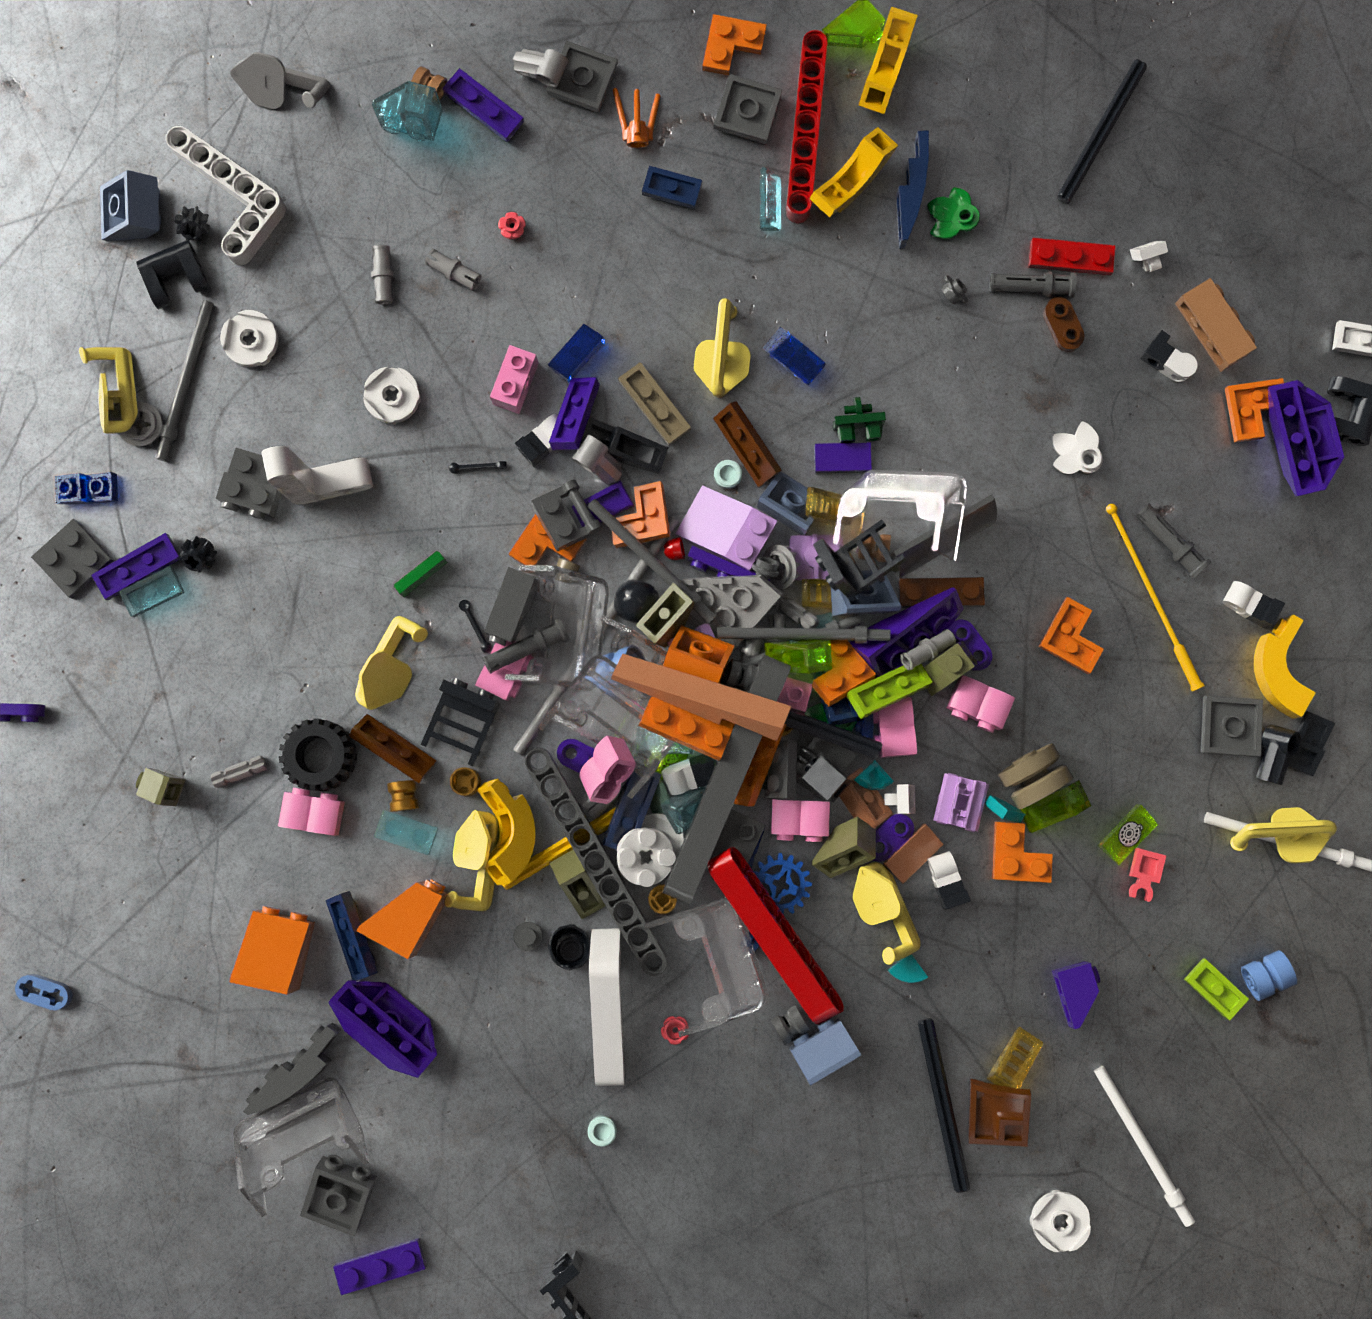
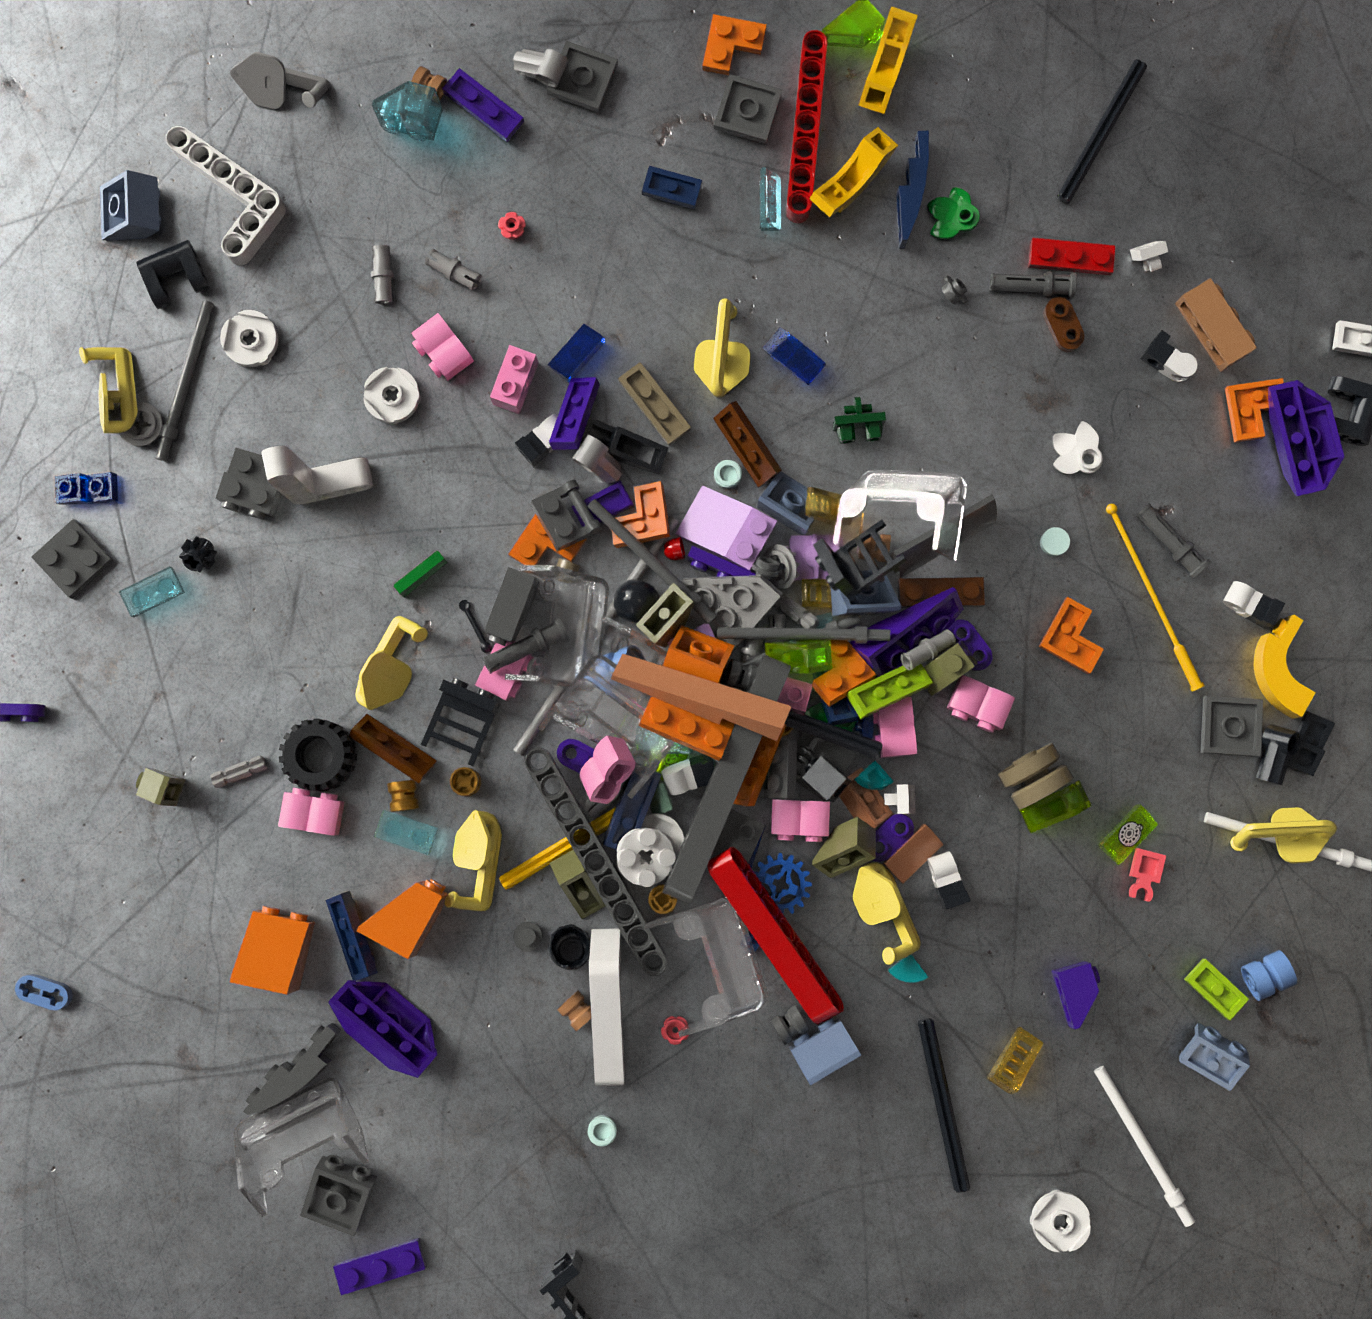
(136, 566): dark purple plate -> none
(192, 223): black gear -> none
(442, 347): none -> bright pink brick
(454, 467): black hinge -> none
(516, 832): yellow arch -> none
(577, 1011): none -> medium nougat wheel
(637, 132): orange plant -> none
(682, 808): clear light blue slope -> none
(842, 457): dark purple tile -> none
(961, 802): lavender piece -> none
(998, 1114): reddish brown plate -> none
(1004, 810): teal tile -> none
(1012, 862): orange plate -> none
(1055, 541): none -> light aqua tile
(1215, 1057): none -> sand blue bracket

